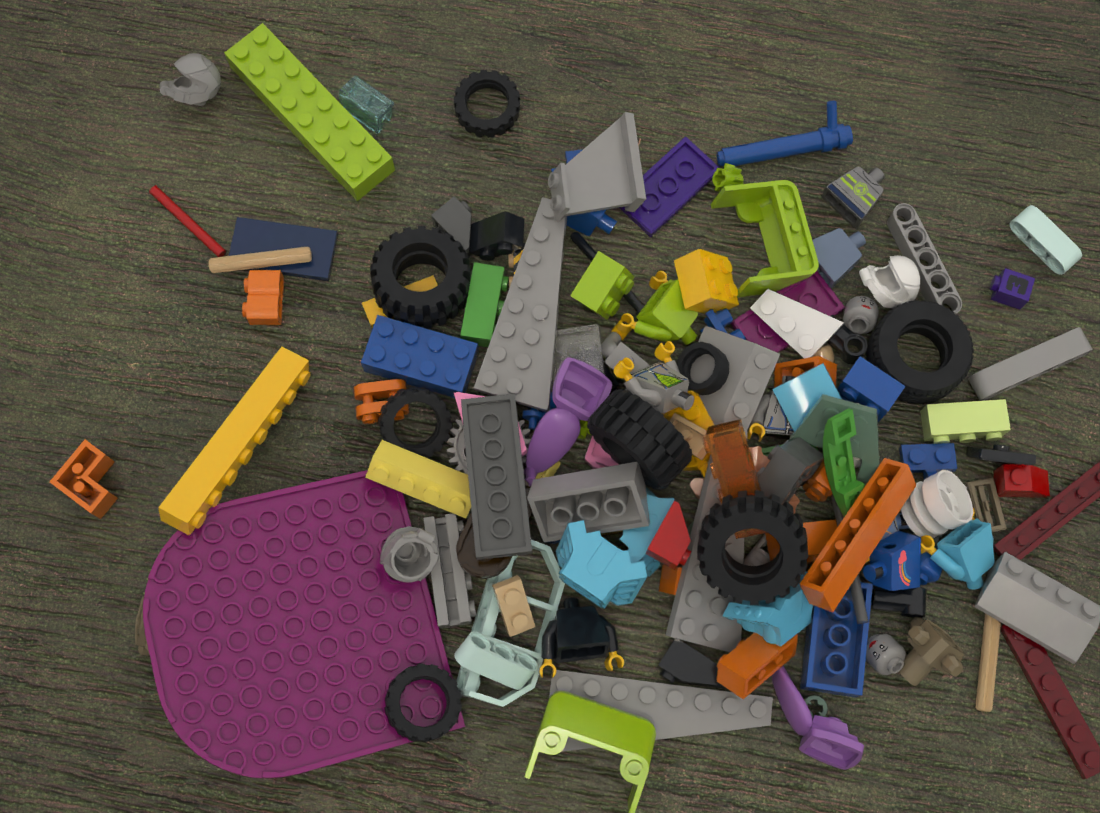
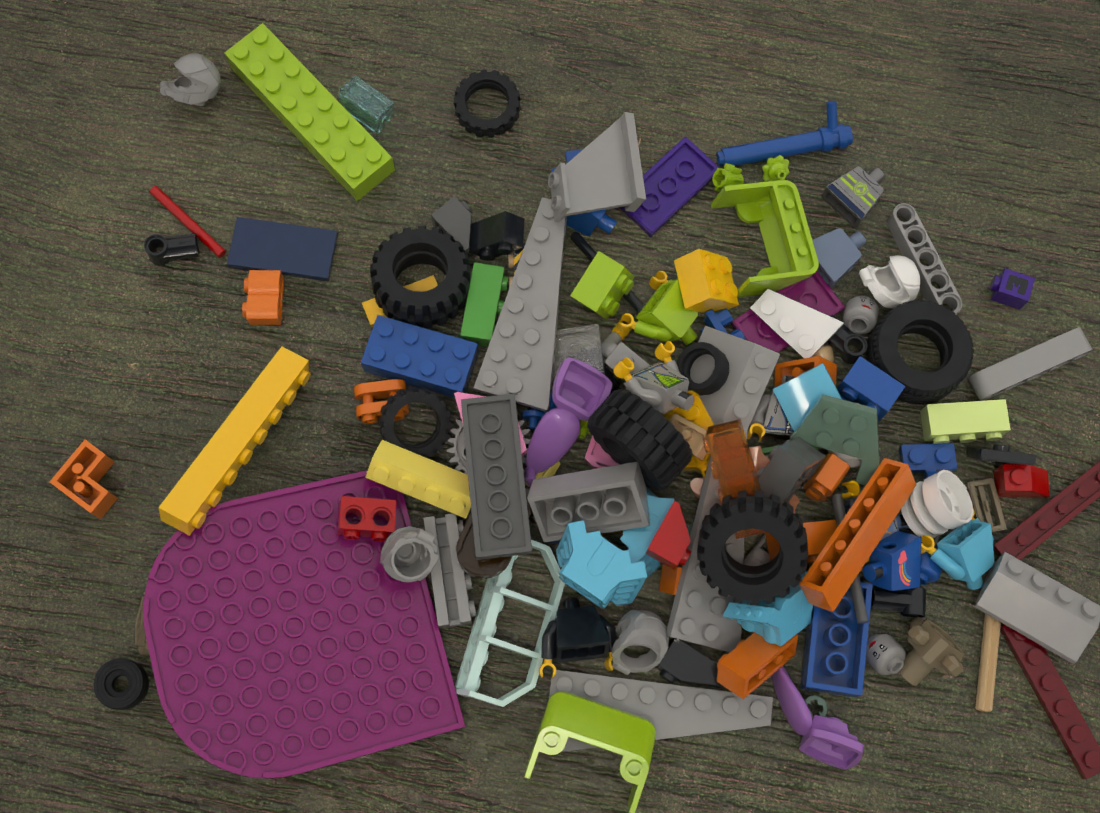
(105, 680): none -> black tyre
(173, 248): none -> black piece
(260, 259): tan axle -> none
(366, 510): none -> red brick
(452, 709): black tyre -> none
(496, 660): light aqua beam -> none
(513, 605): tan plate -> none
(639, 629): none -> light grey helmet
(775, 169): none -> lime plant
(839, 459): bright green slope -> none
(1045, 240): light aqua beam -> none

